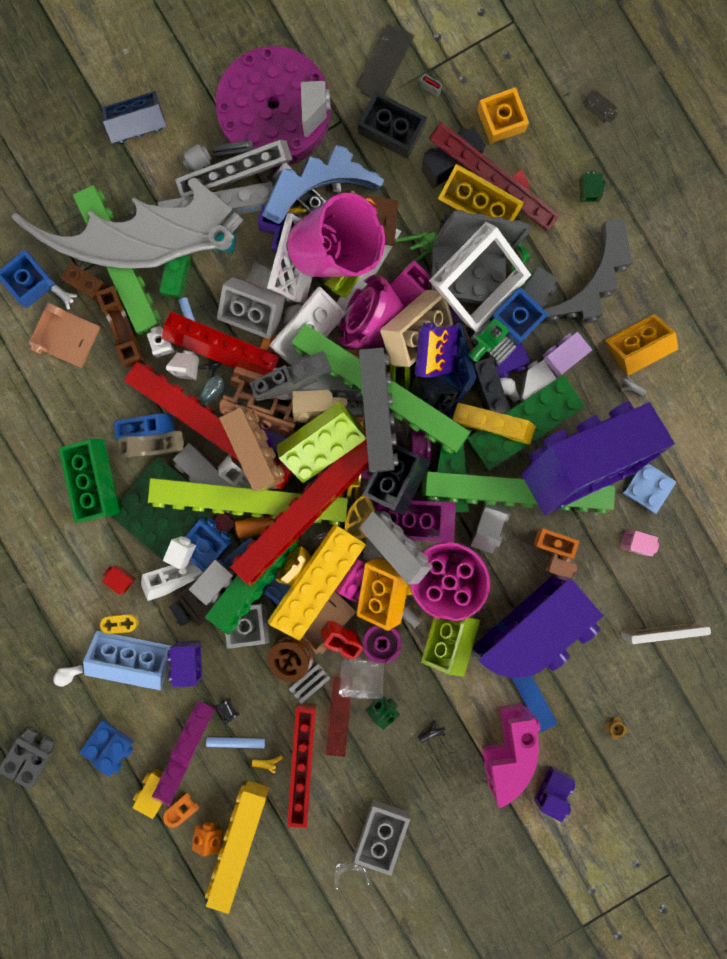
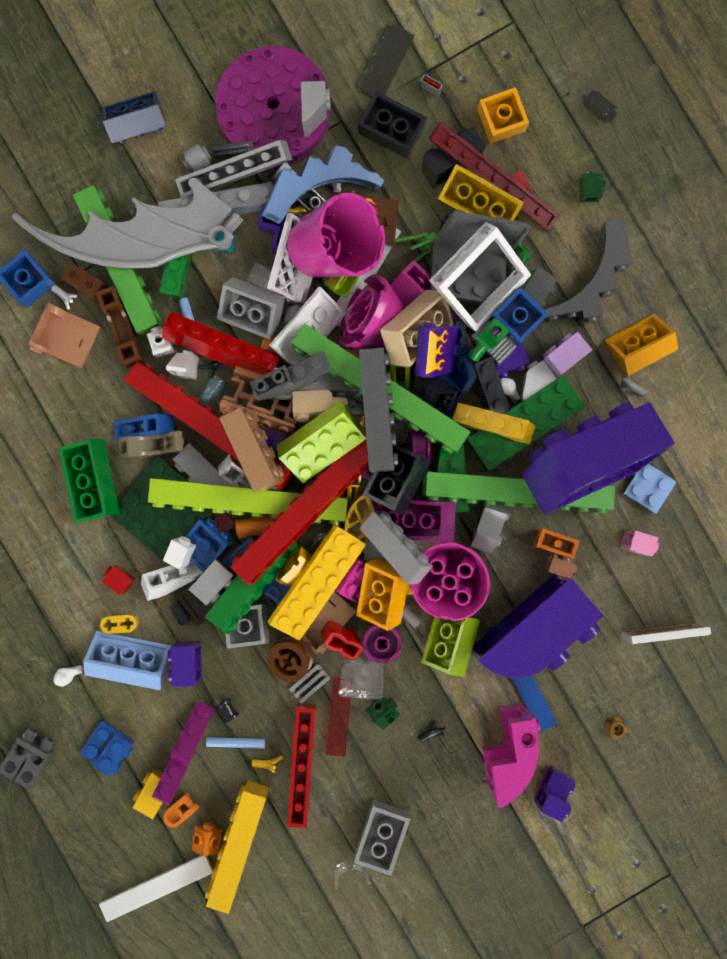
(156, 887): none -> white tile

